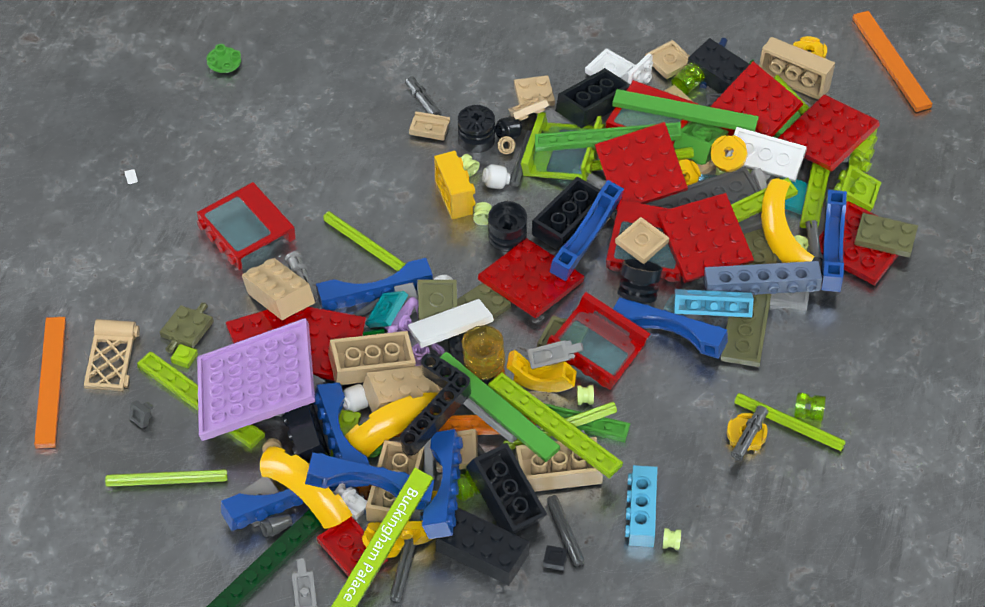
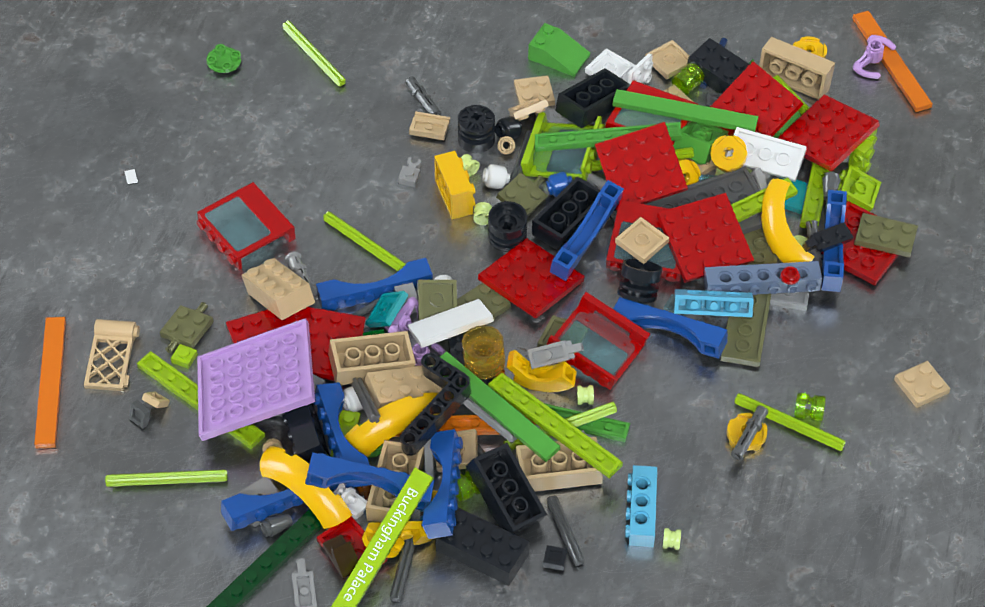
(155, 399): none -> tan tile
(319, 59): none -> axle
(341, 554): none -> dark brown slope
(366, 400): none -> dark grey axle
(410, 174): none -> light grey plate
(524, 192): none -> olive plate
(557, 50): none -> bright green slope
(557, 183): none -> blue head
(790, 275): none -> red plate
(828, 238): none -> black hinge
(830, 182): none -> dark grey cone
(872, 54): none -> lavender piece
(922, 384): none -> tan plate

